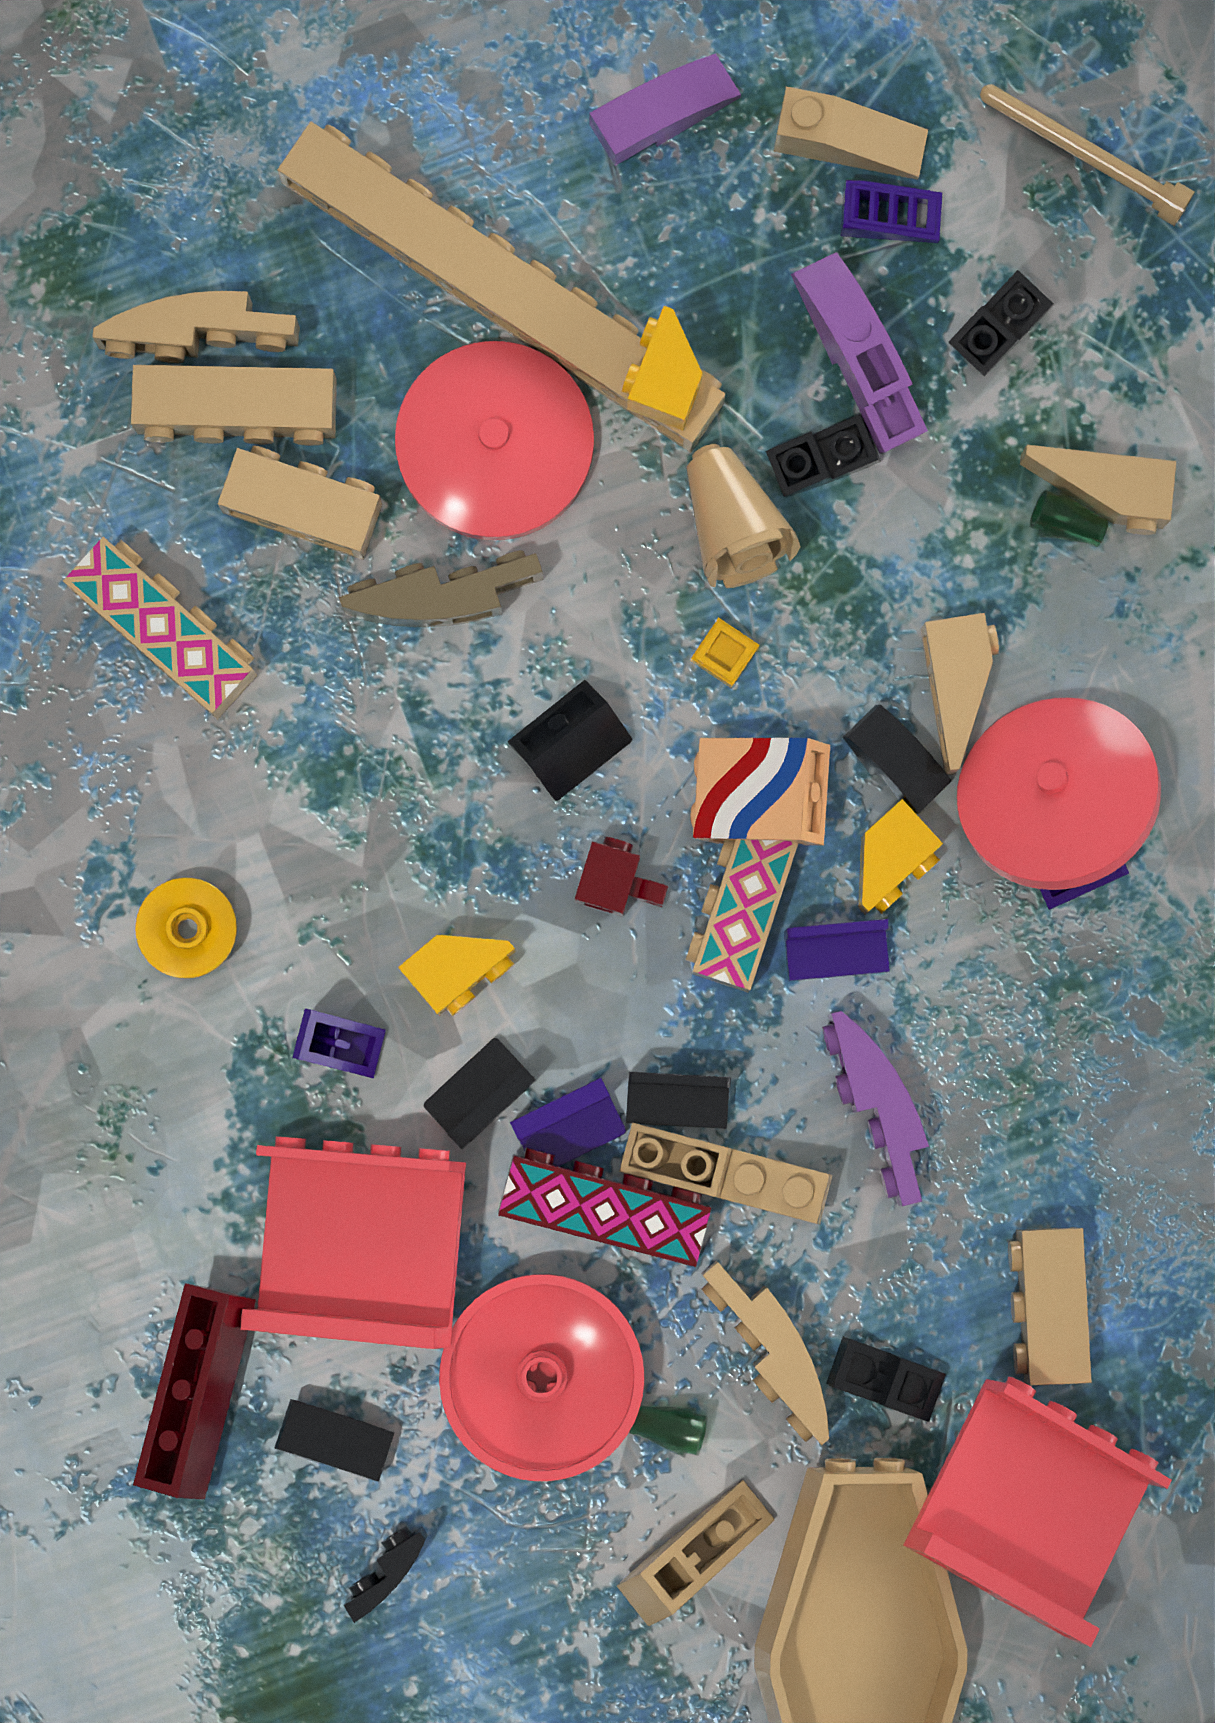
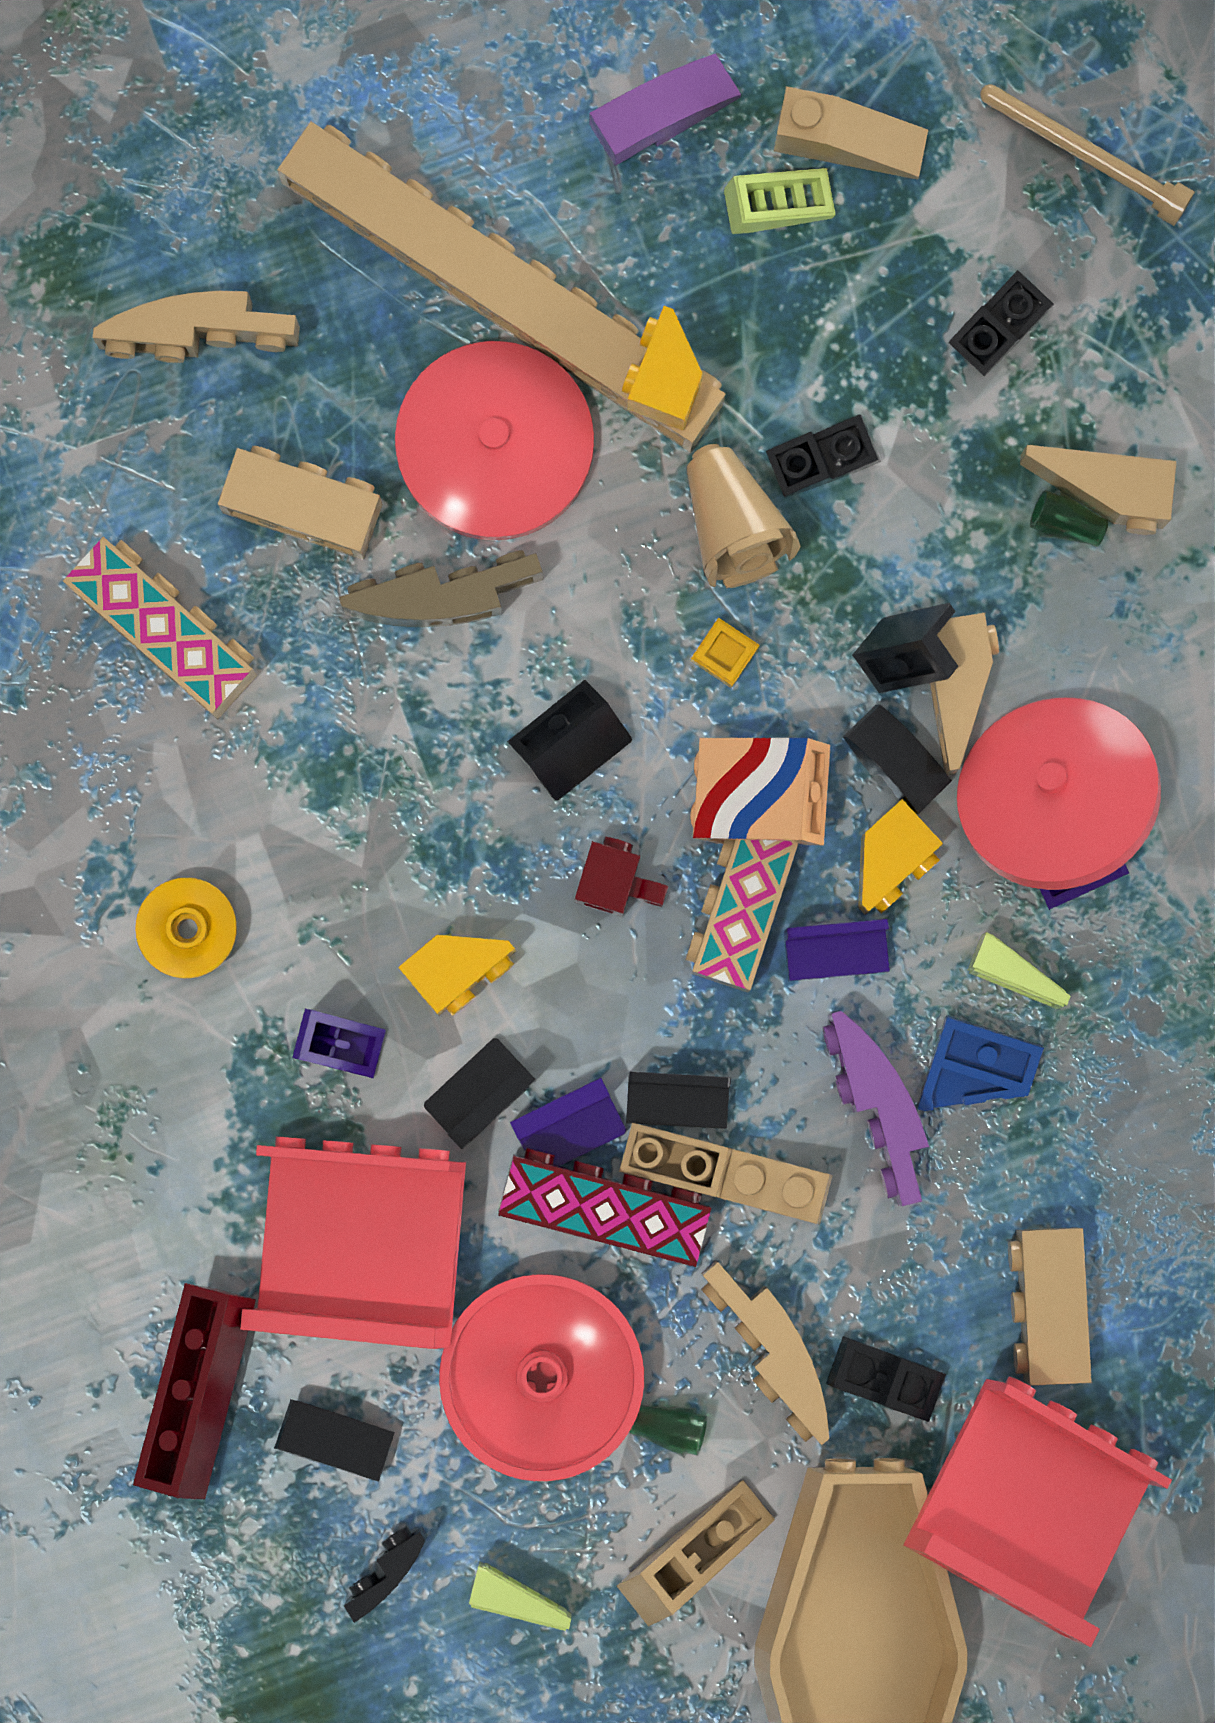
(234, 403): tan brick -> none
(505, 1596): none -> yellowish green slope
(761, 219): none -> yellowish green slope
(862, 350): medium lavender slope -> none
(873, 229): dark purple slope -> none
(906, 650): none -> black panel
(977, 1066): none -> blue wing
(1007, 969): none -> yellowish green slope

